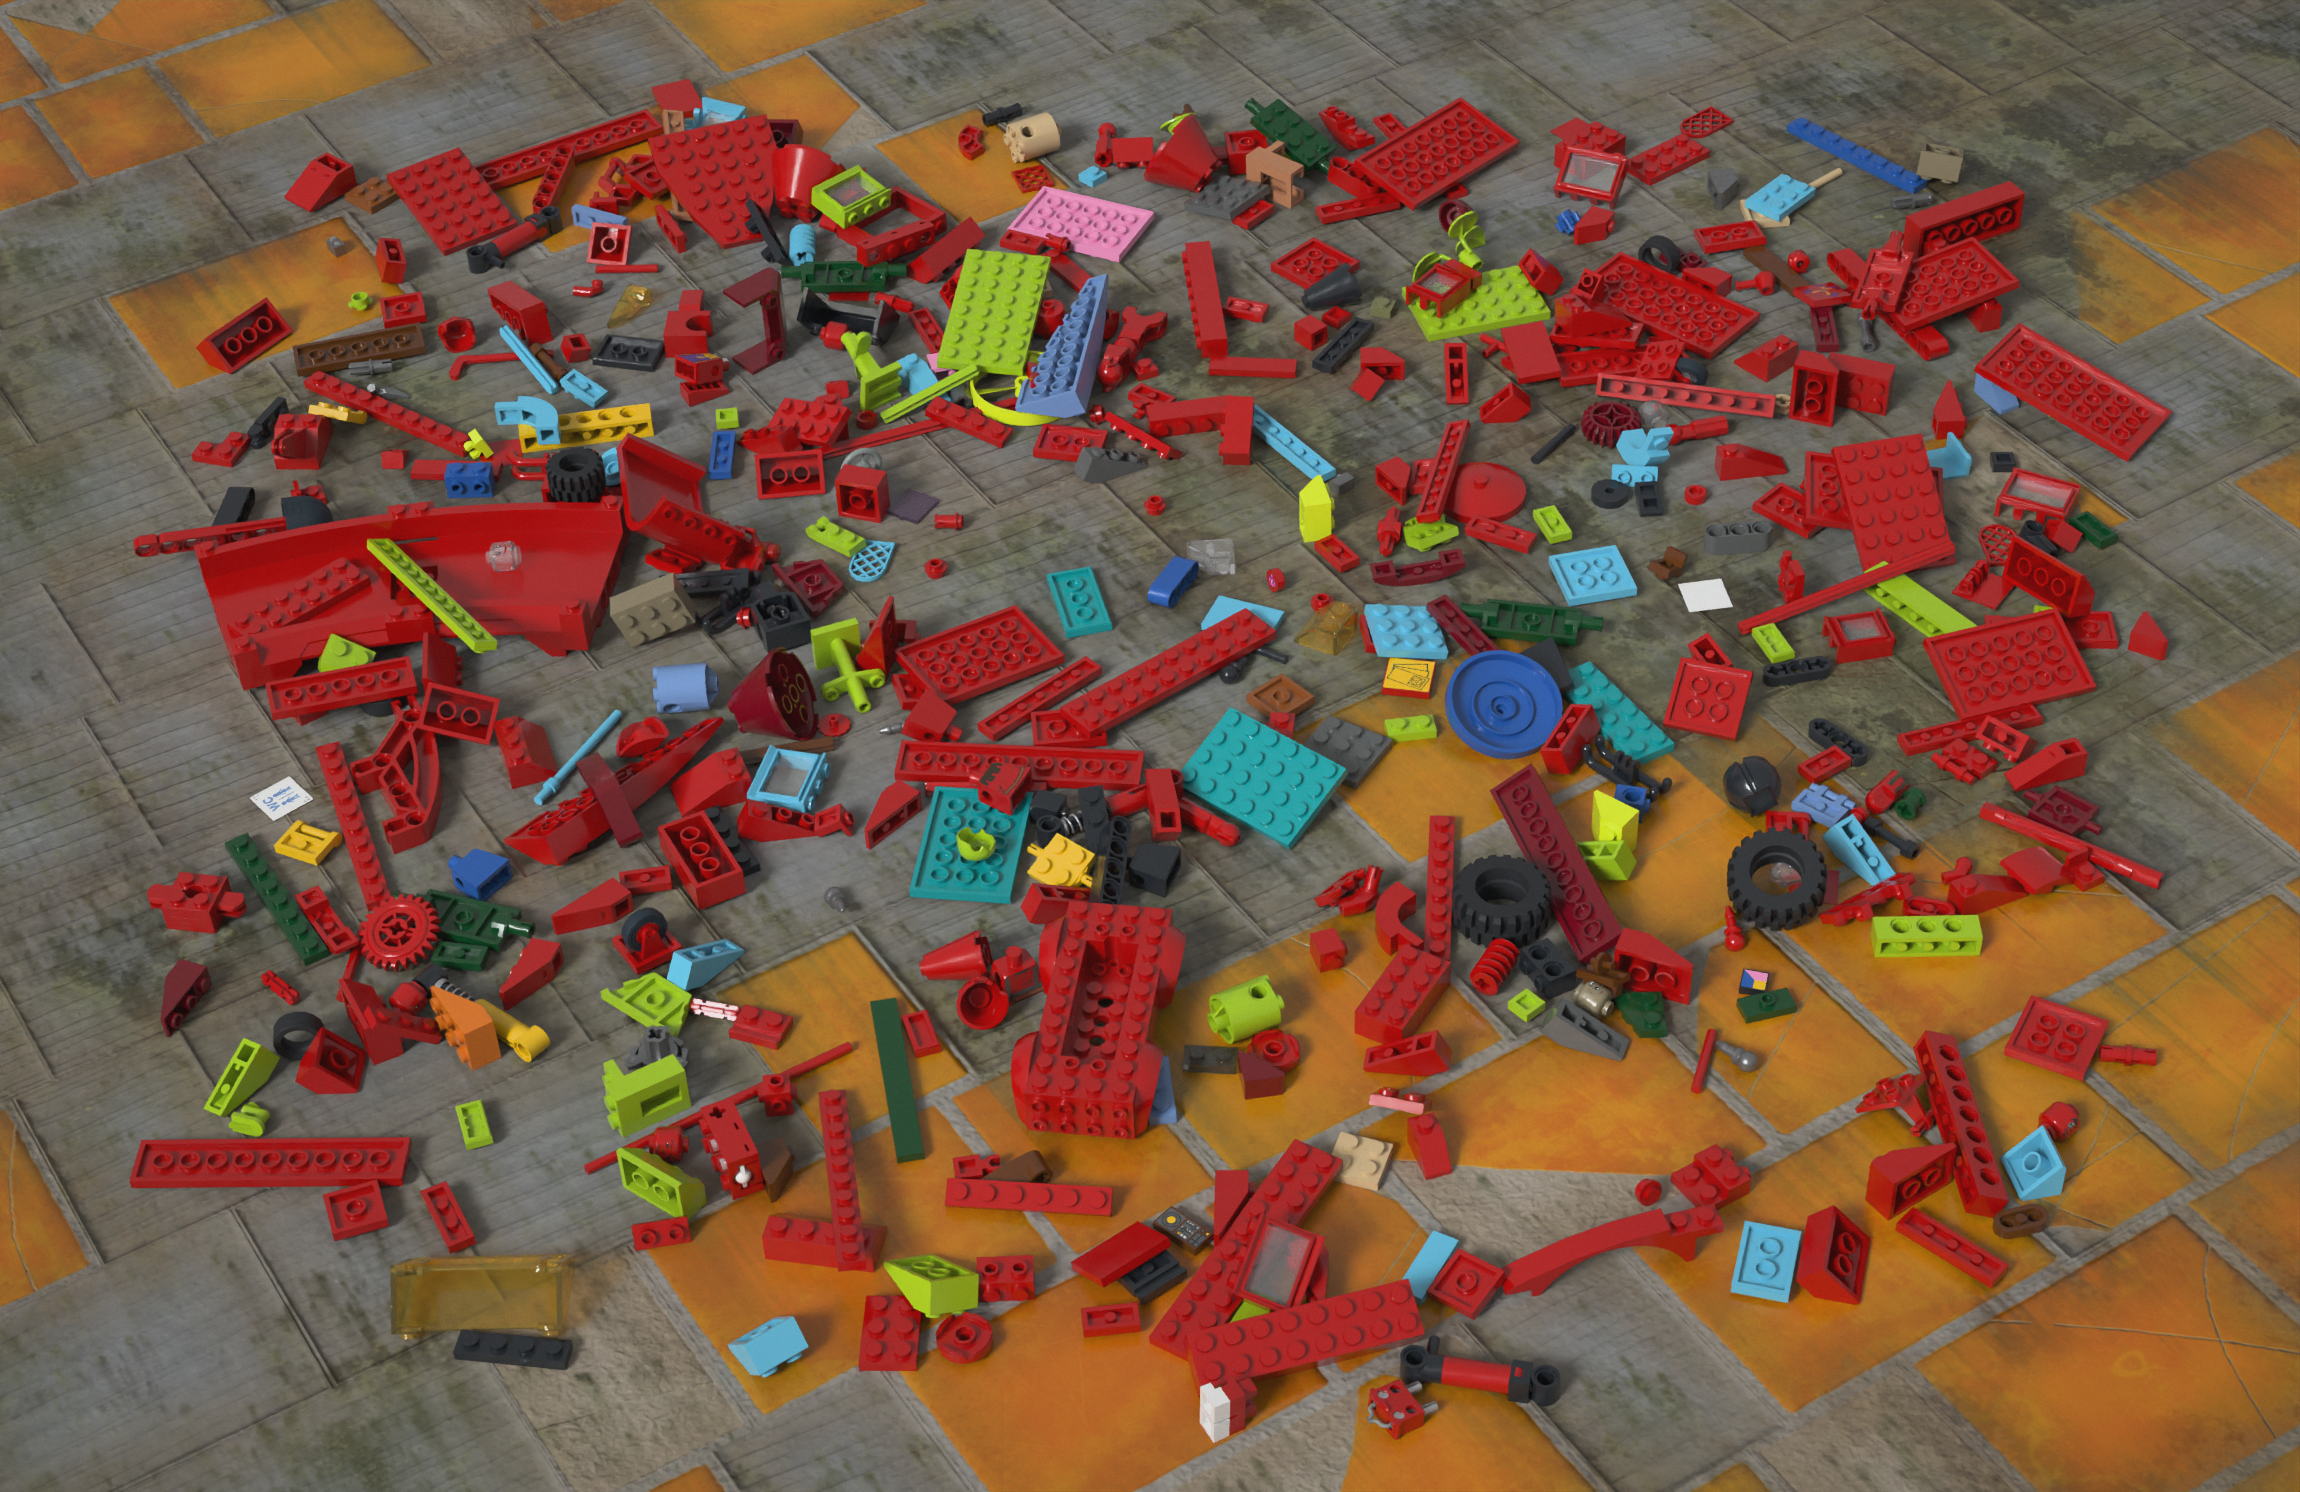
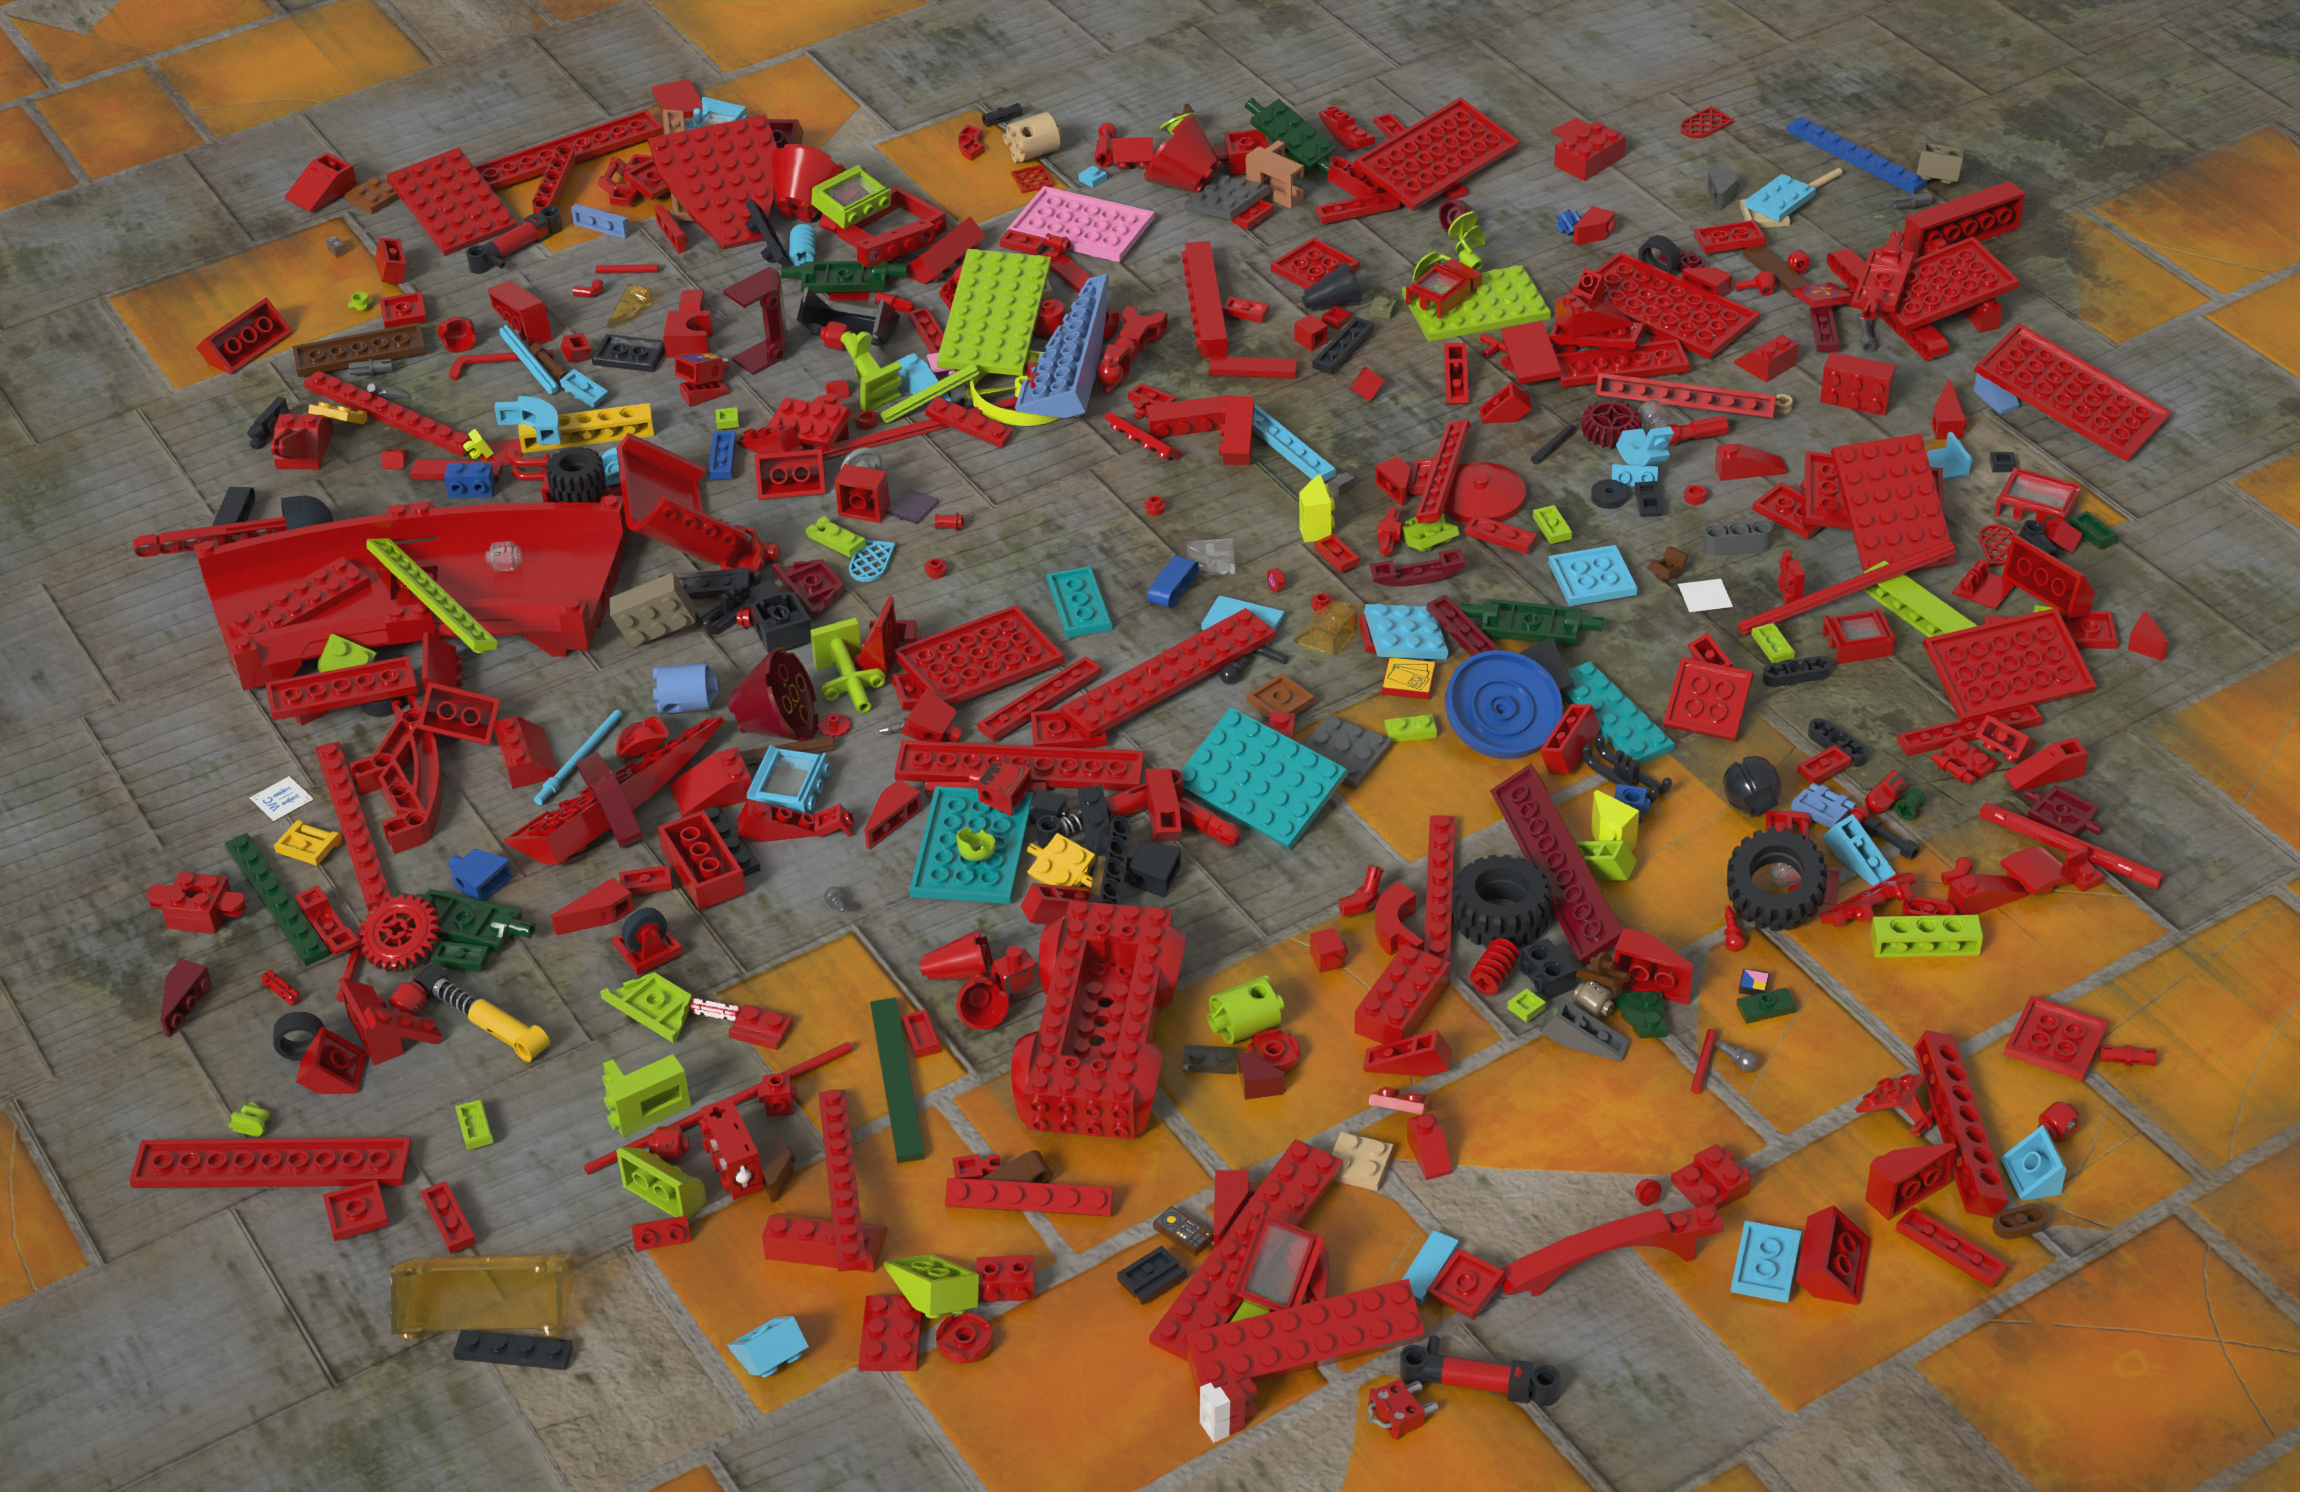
(222, 454): red plate -> none
(242, 1077): lime slope -> none
(314, 491): red bracket -> none
(466, 1028): orange slope -> none
(534, 969): red slope -> none
(606, 204): red bracket -> none
(609, 244): red slope -> none
(655, 1046): flat silver piece -> none
(672, 561): red plate -> none
(701, 963): medium azure slope -> none
(1066, 442): red plate -> none
(1097, 414): red plate -> none
(1103, 465): dark grey slope -> none
(1110, 1319): red plate -> none
(1120, 1254): red tile -> none
(1144, 369): red plate -> none
(1163, 1105): medium blue plate -> none
(1347, 883): red plate -> none
(1382, 363): red slope -> none
(1540, 272): red slope -> none
(1591, 175): window -> none
(1667, 159): red plate -> none
(1670, 362): red plate -> none
(1813, 389): red slope -> none

